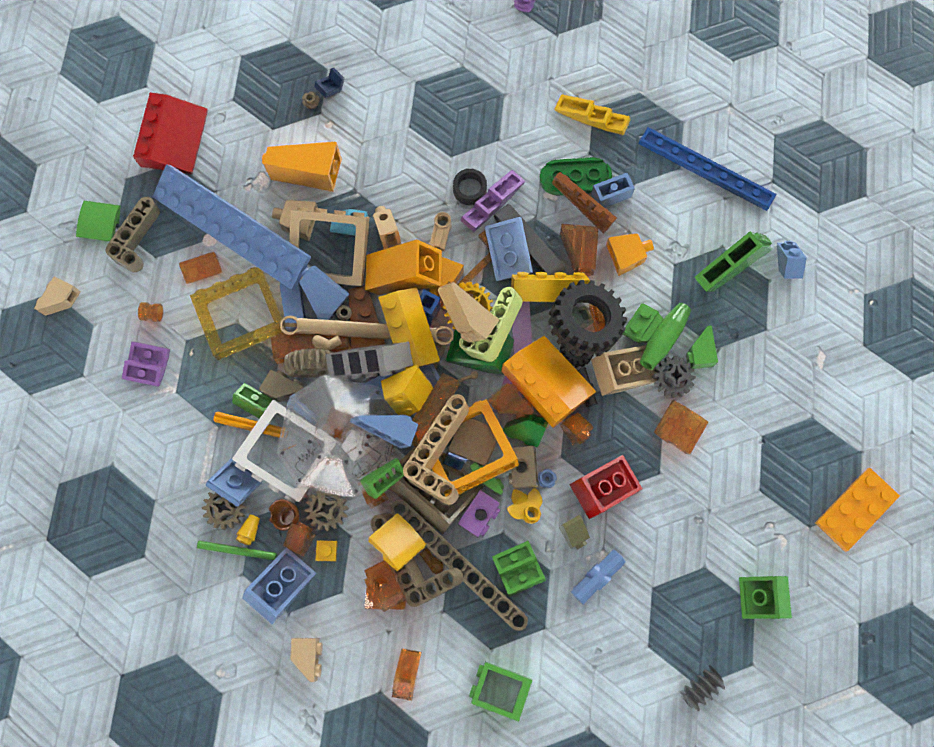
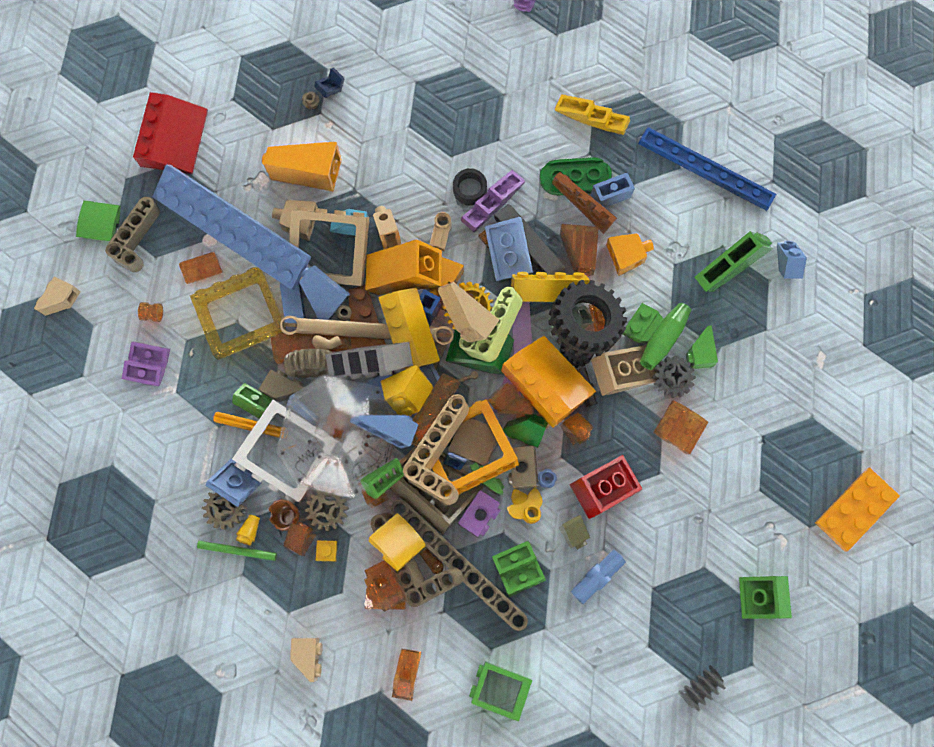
(278, 585): medium blue slope -> none
(481, 265): clear orange bar -> none

